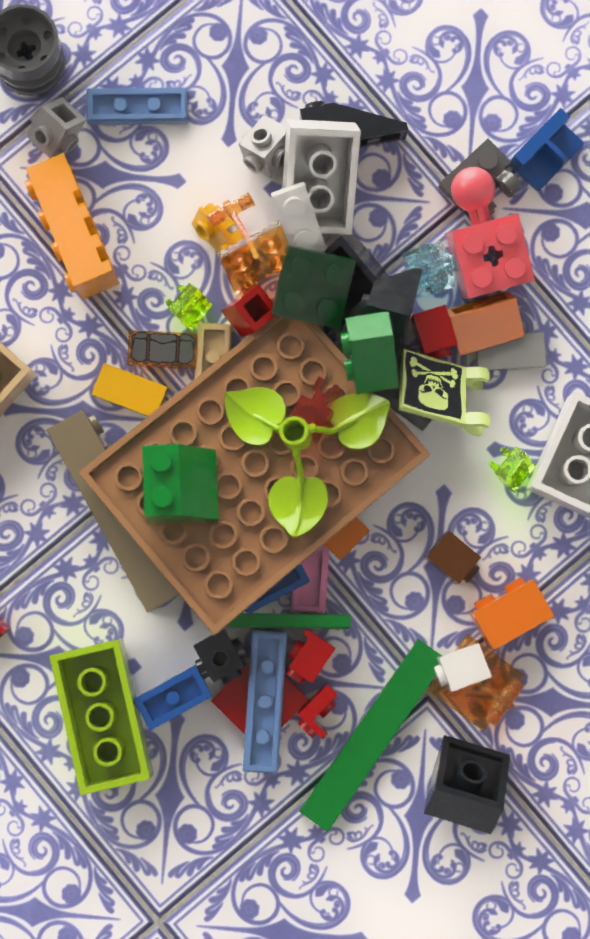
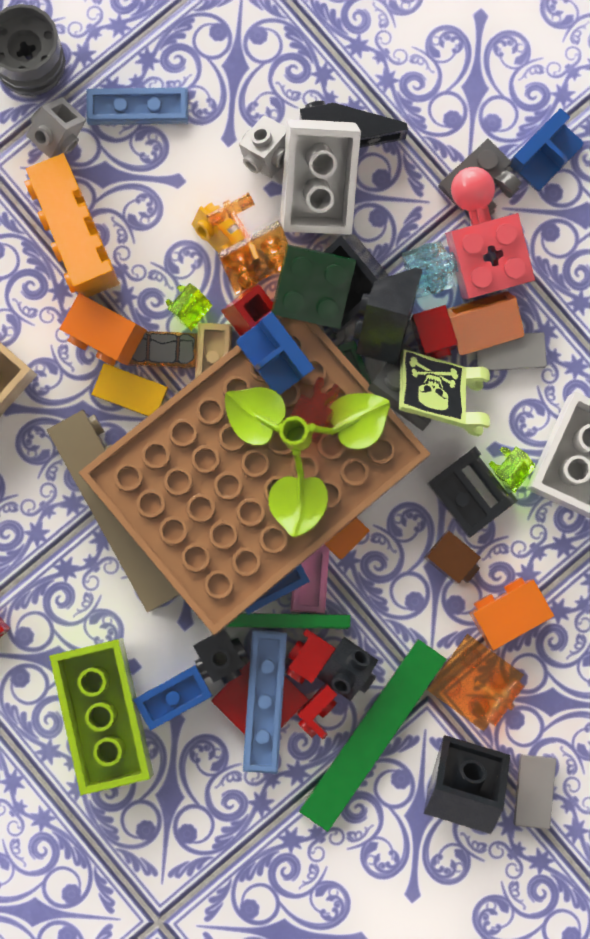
(103, 330): none -> orange brick
(179, 484): green slope -> none
(274, 354): none -> blue panel
(298, 217): white plate -> none
(348, 669): none -> black brick
(371, 352): green brick -> none
(462, 497): none -> black plate
(462, 668): white brick -> none
(534, 791): none -> light grey tile

